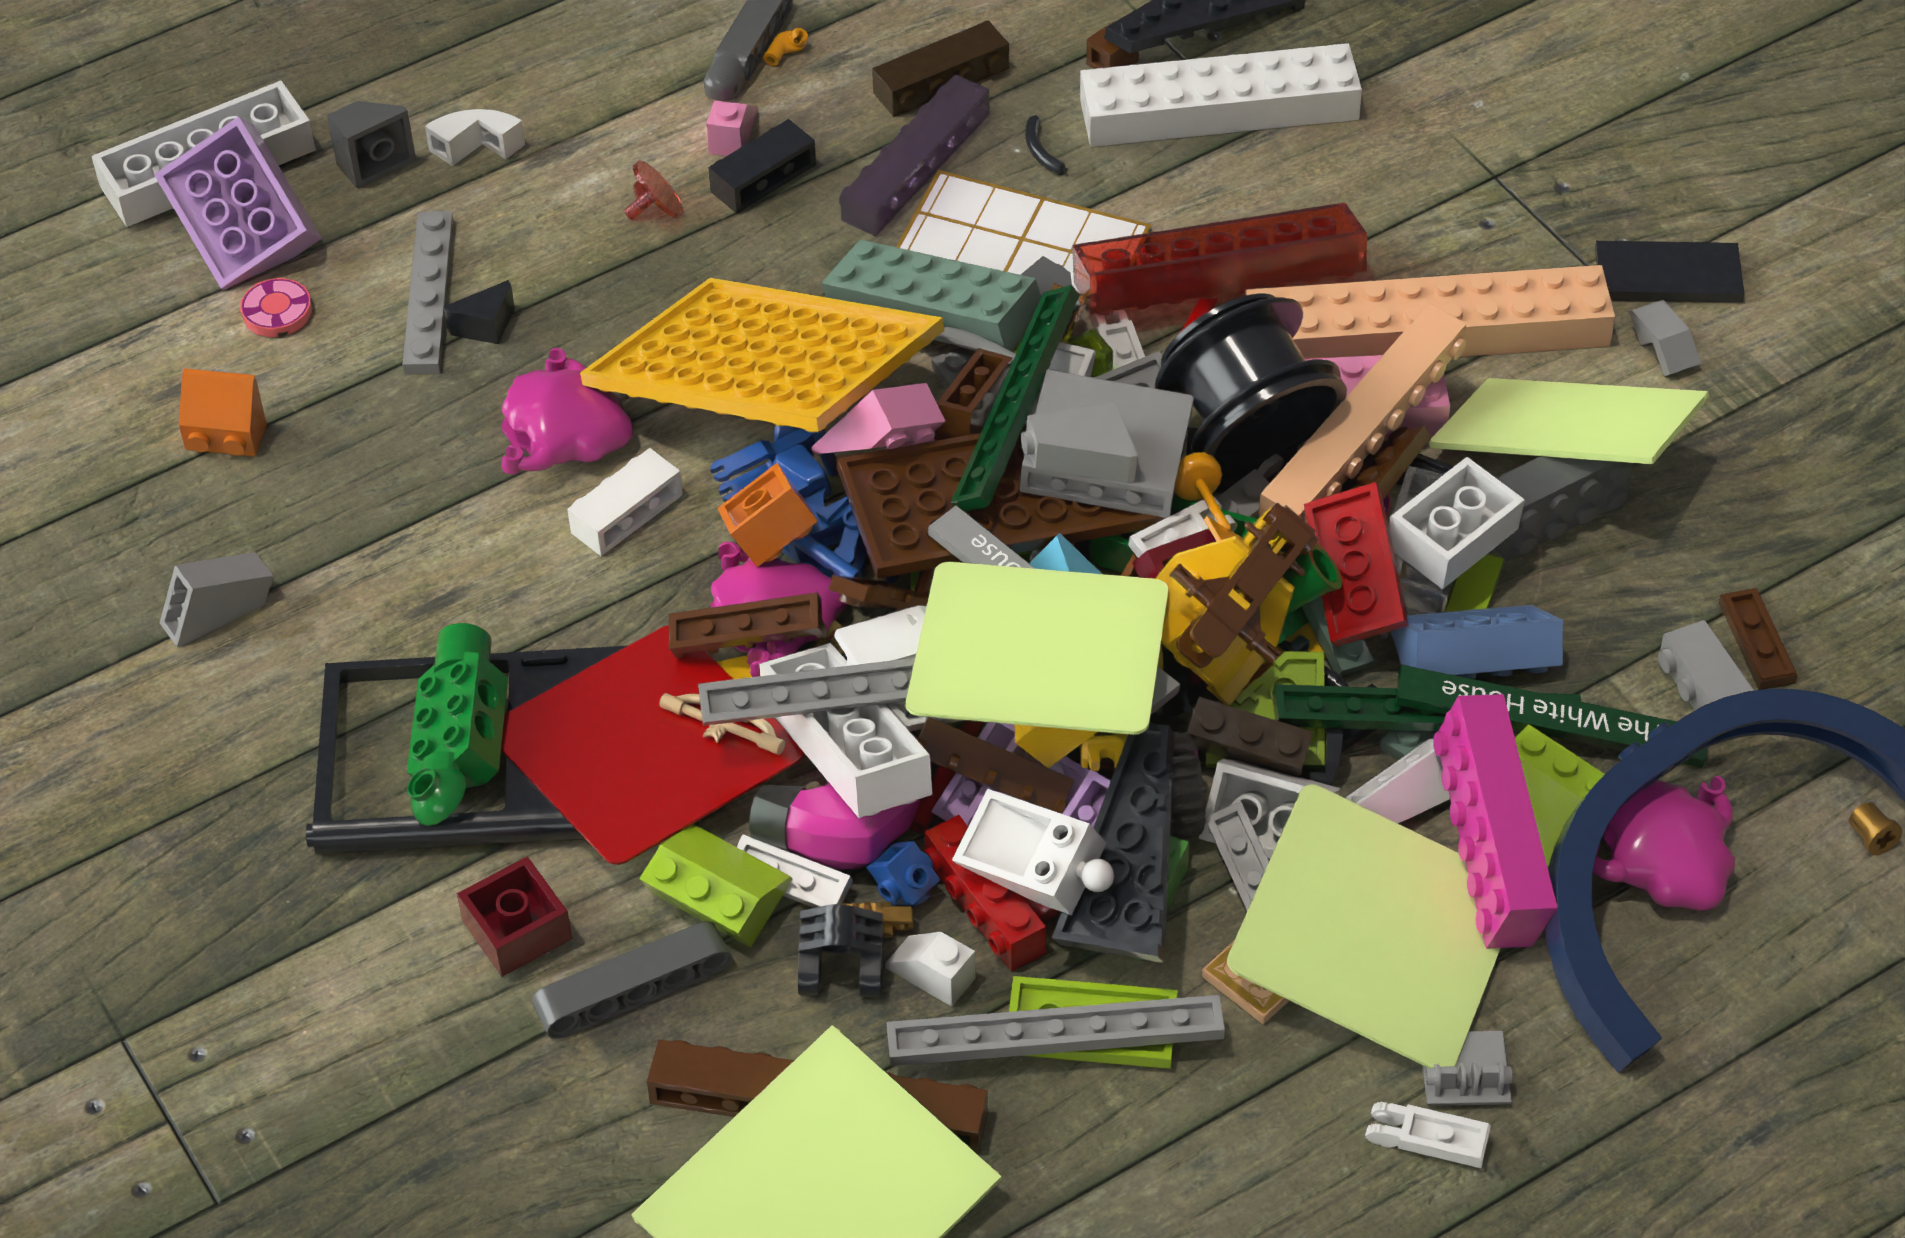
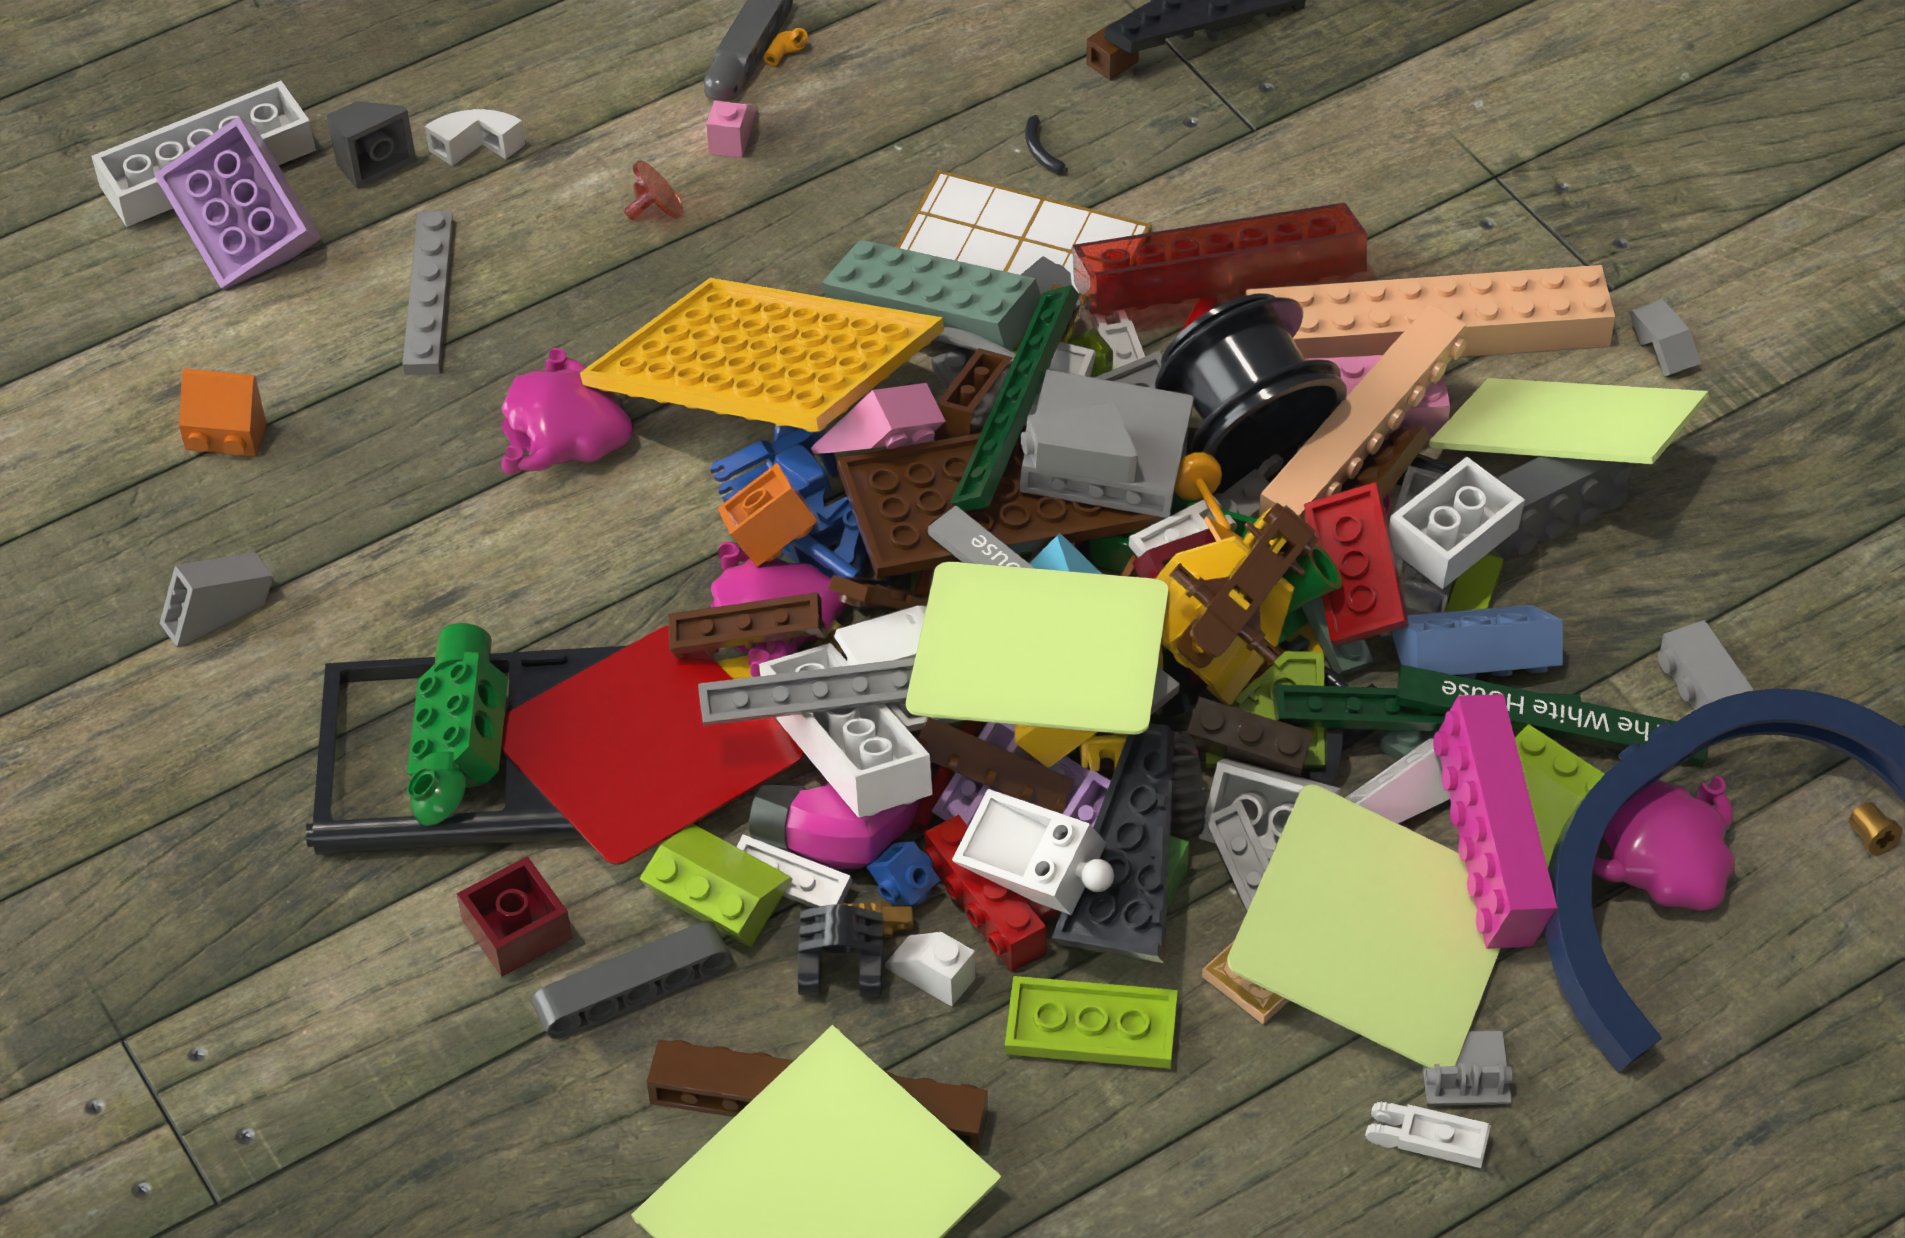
(276, 307): tile -> none
(482, 314): black slope -> none
(625, 501): white brick -> none
(762, 166): black brick -> none
(766, 740): tan piece -> none
(914, 155): clear purple brick -> none
(919, 74): dark brown brick -> none
(1055, 1030): light grey plate -> none
(1220, 95): white brick -> none
(1671, 271): black tile -> none
(1757, 639): reddish brown tile -> none

